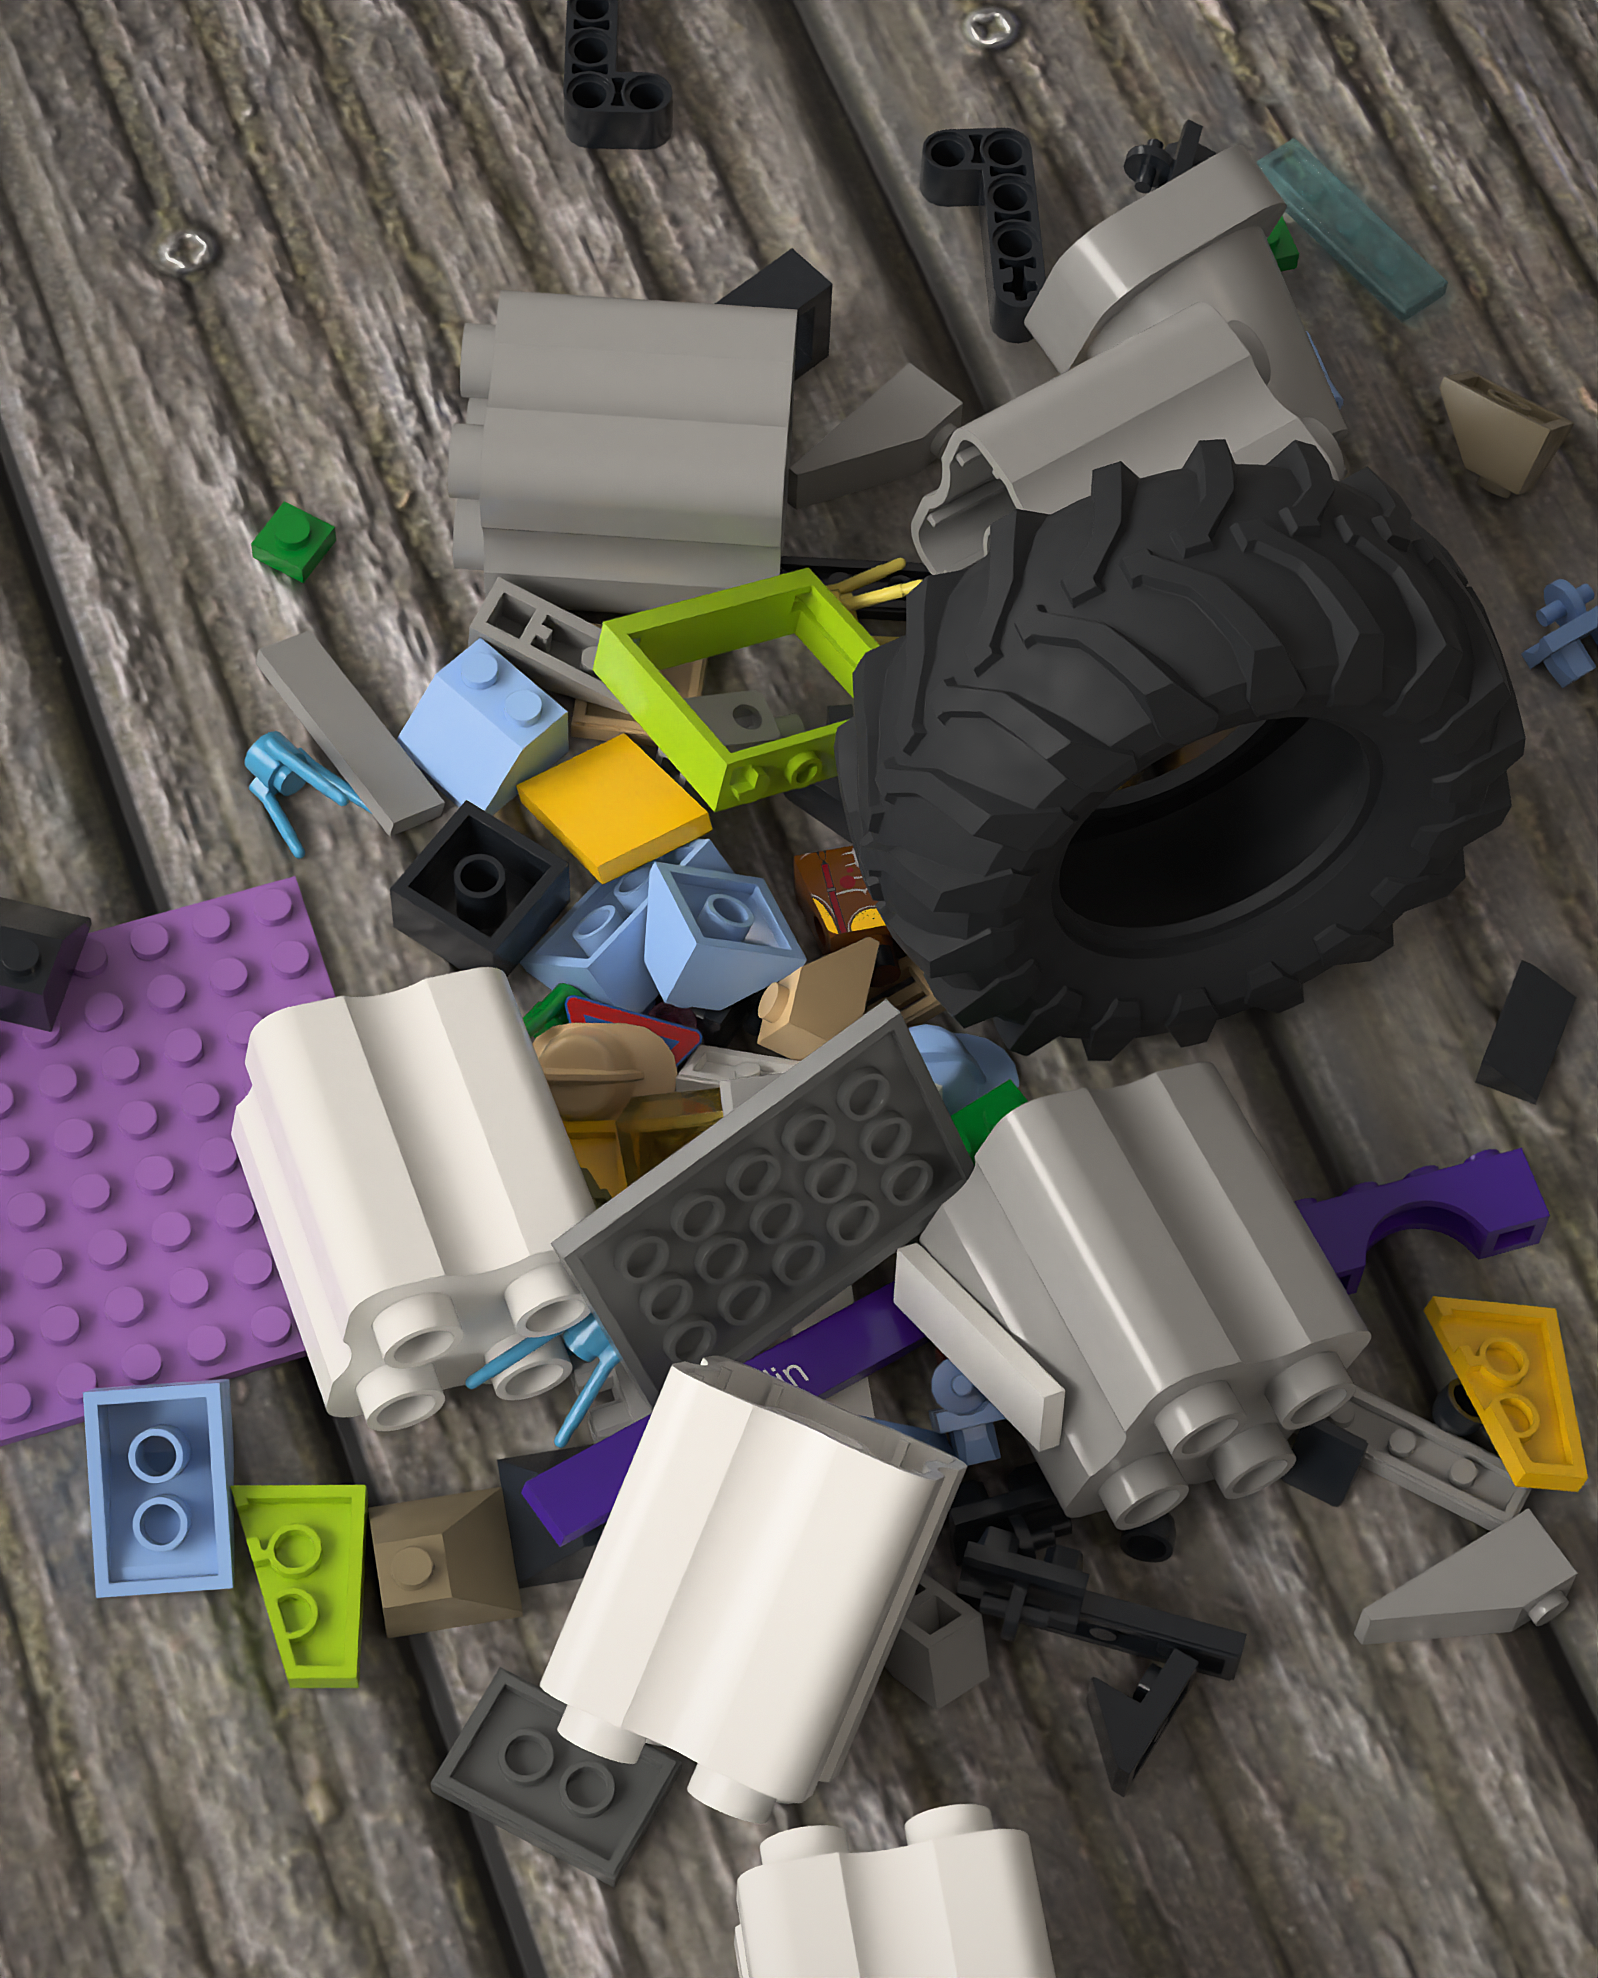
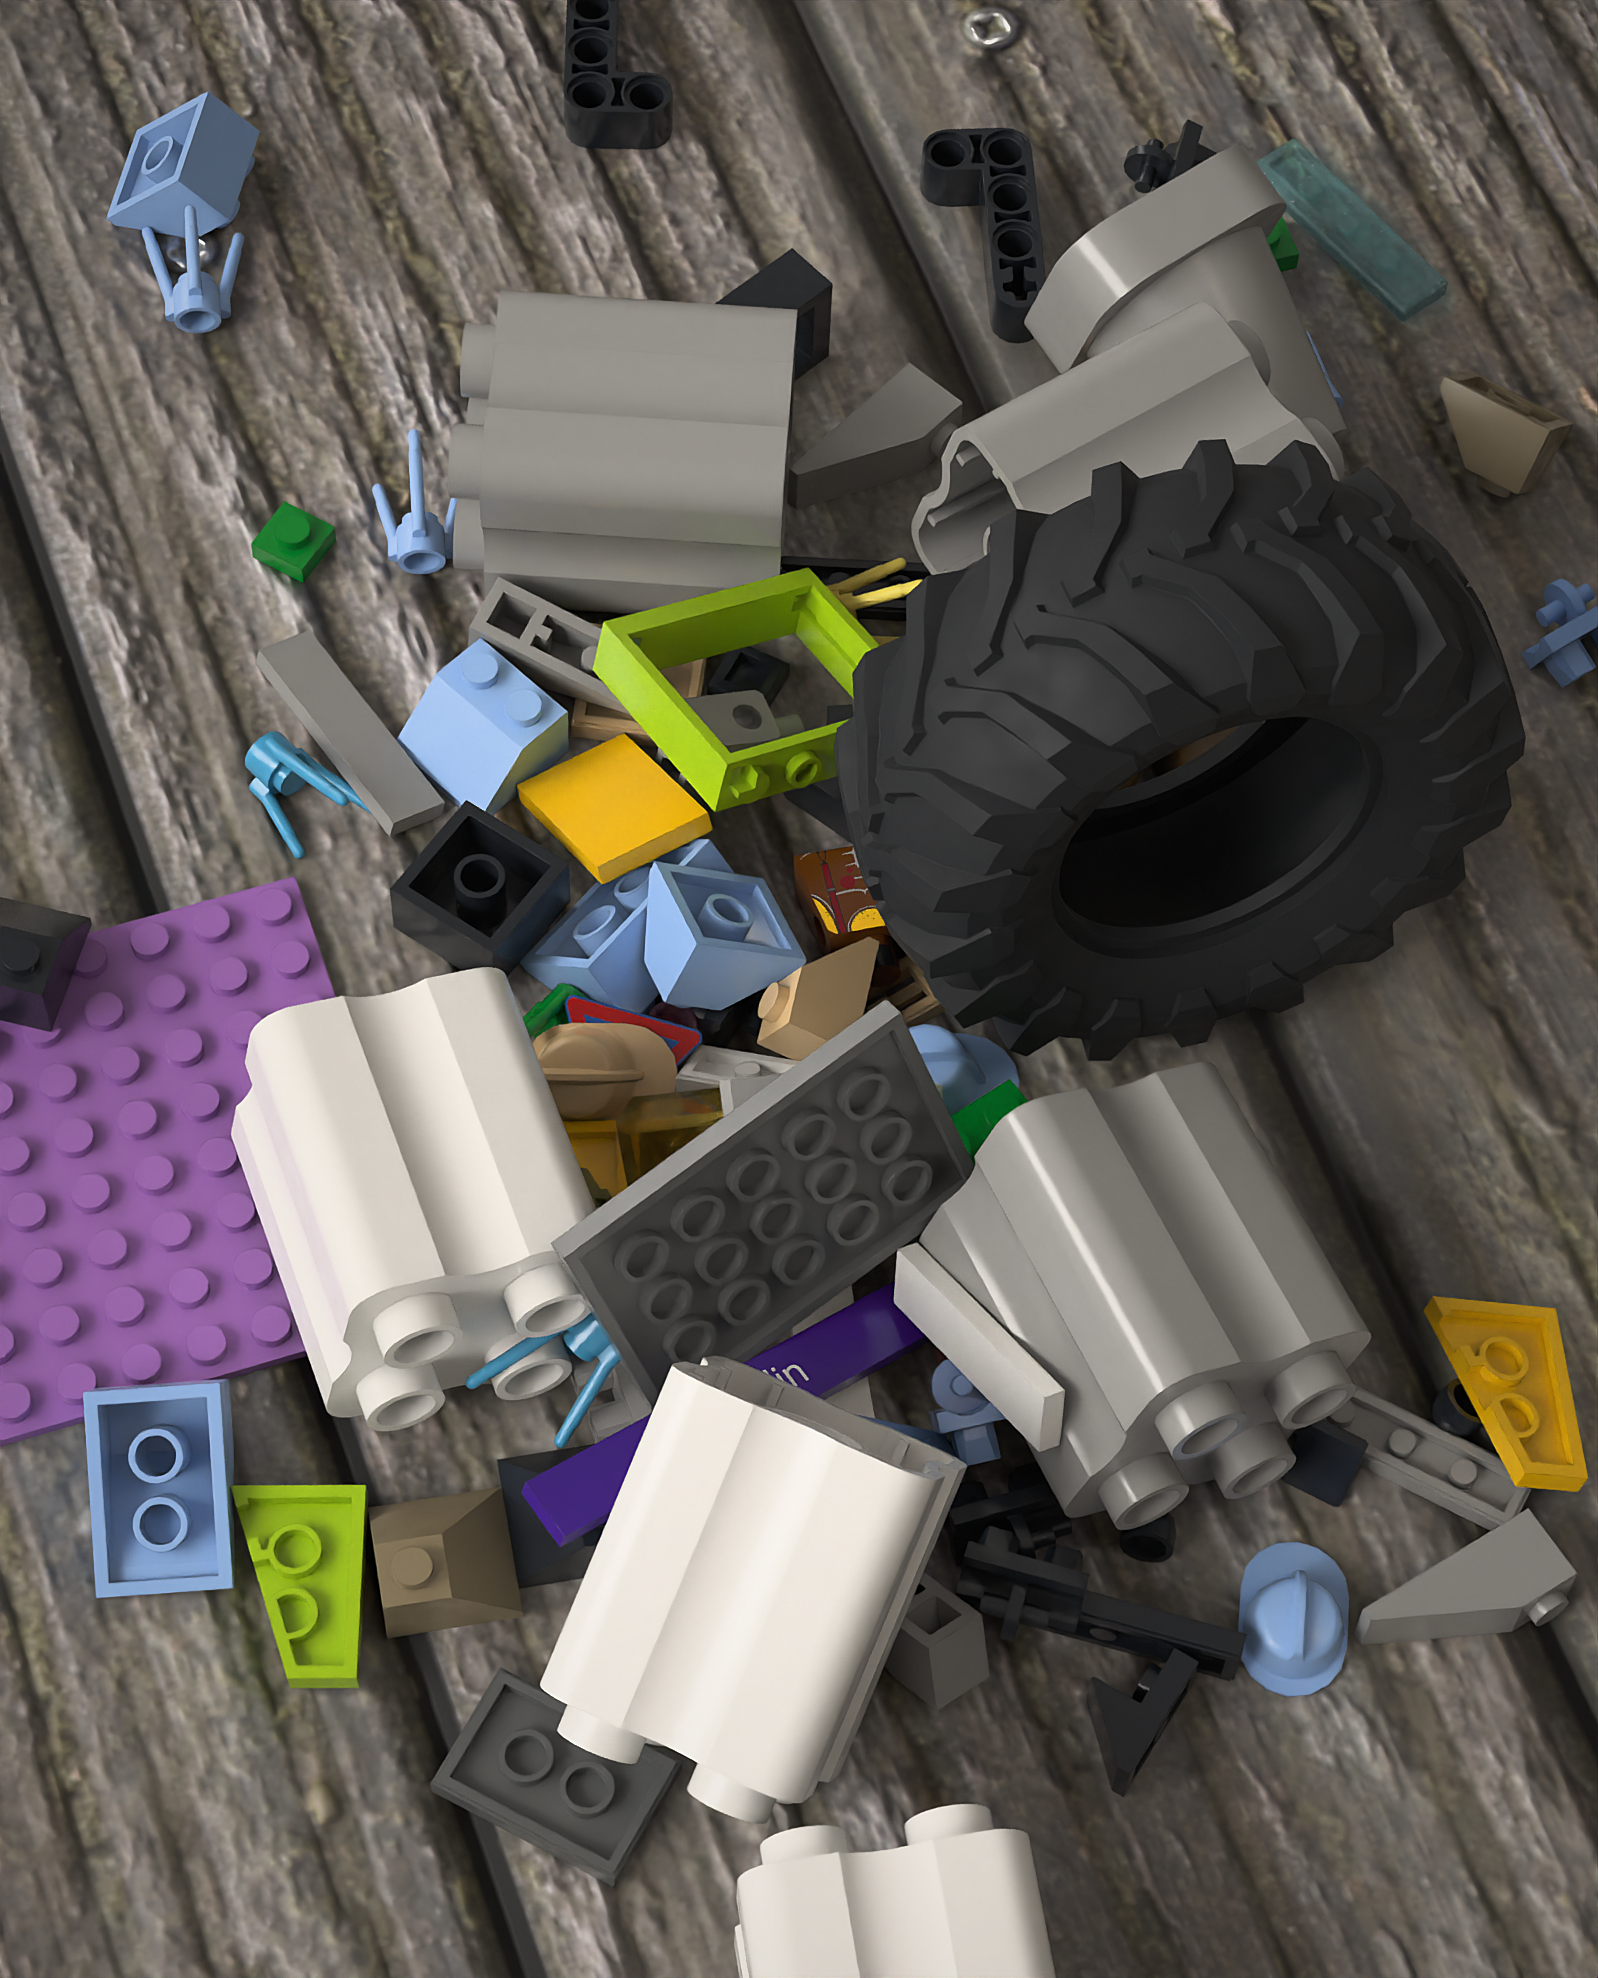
(183, 160): none -> light blue slope
(196, 299): none -> light blue plant
(420, 541): none -> light blue plant
(750, 670): none -> black tile
(1293, 1618): none -> light blue piece
(1482, 1203): dark purple arch -> none
(1526, 1035): black slope -> none

